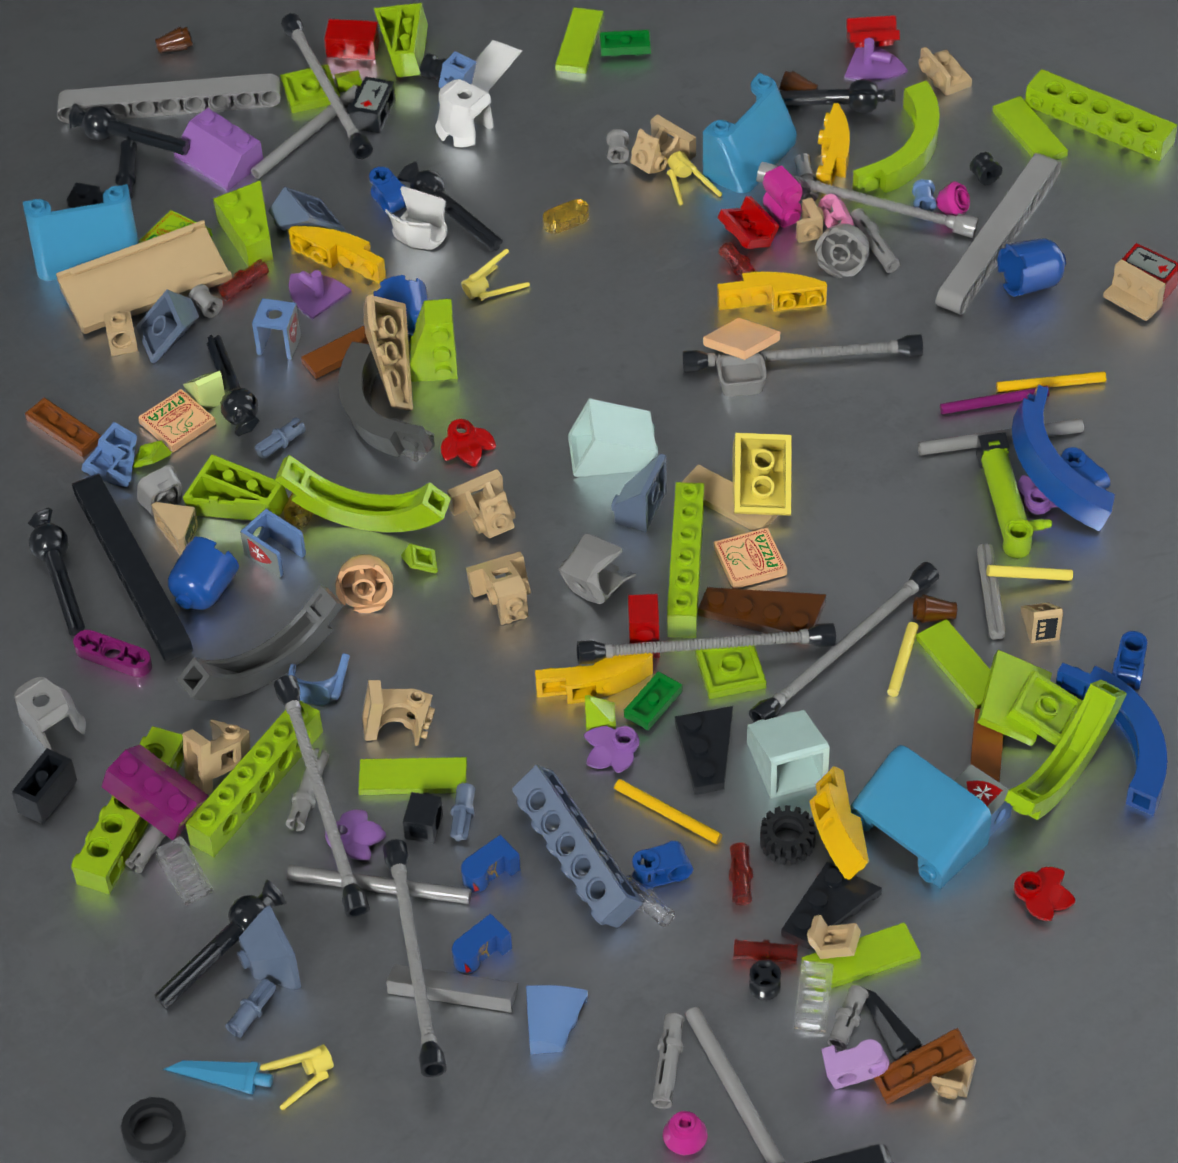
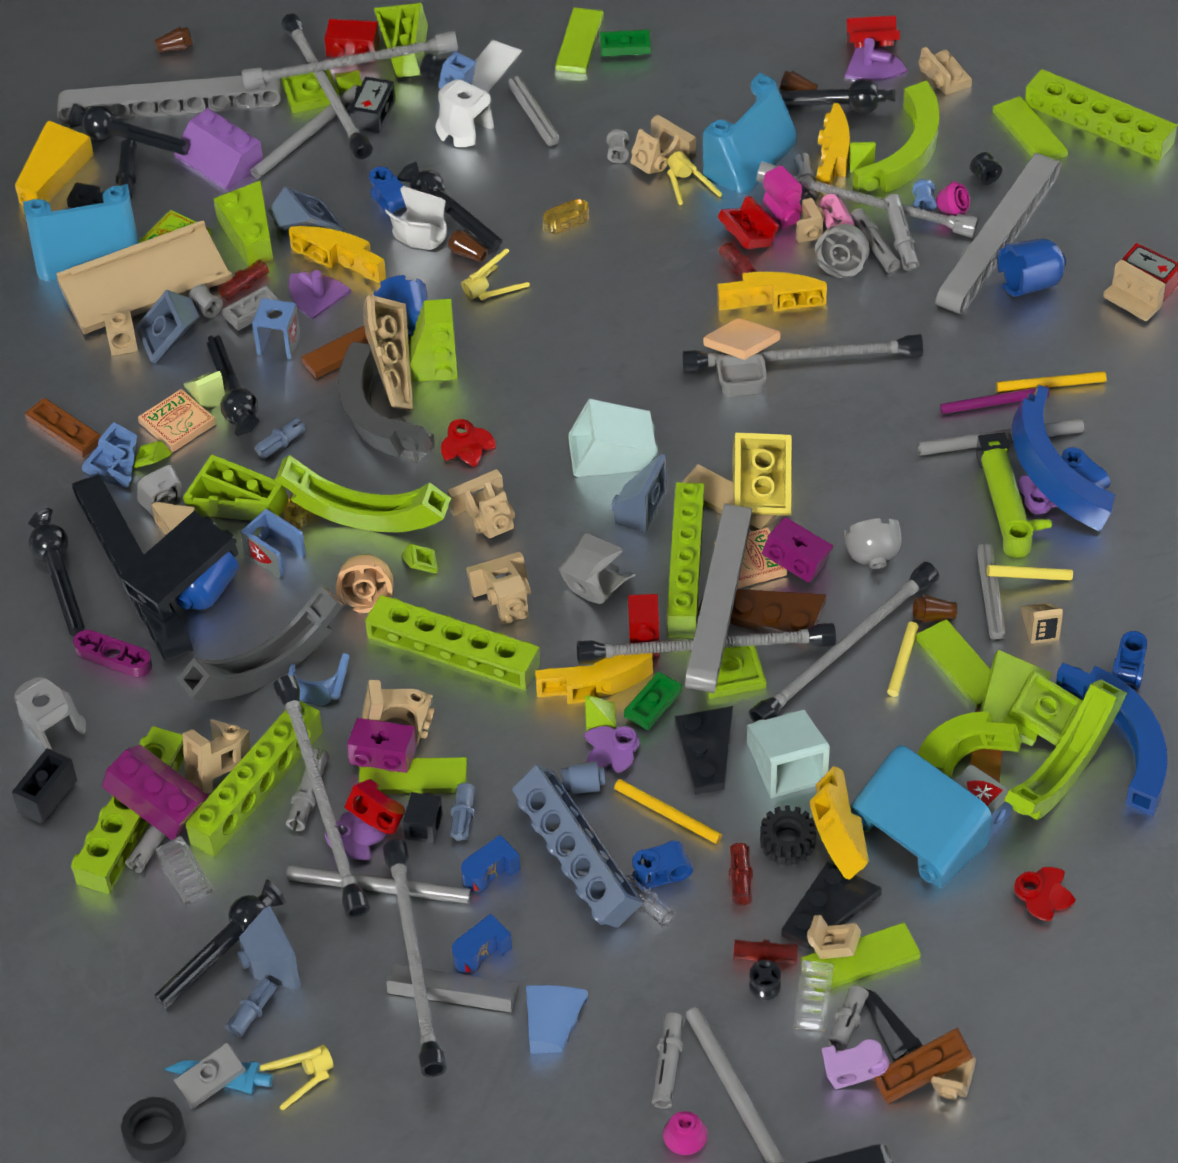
(53, 162): none -> yellow slope
(176, 563): none -> black panel
(210, 1075): none -> light grey plate
(243, 311): none -> light grey plate
(256, 77): none -> light grey hose
(375, 807): none -> red leg
(381, 745): none -> magenta brick
(453, 642): none -> lime brick
(466, 246): none -> reddish brown cone
(534, 111): none -> light grey axle
(583, 777): none -> sand blue brick
(718, 599): none -> light grey beam
(797, 549): none -> magenta brick
(861, 154): none -> lime slope
(873, 542): none -> light grey cylinder
(903, 240): none -> light grey pin
(964, 735): none -> lime arch

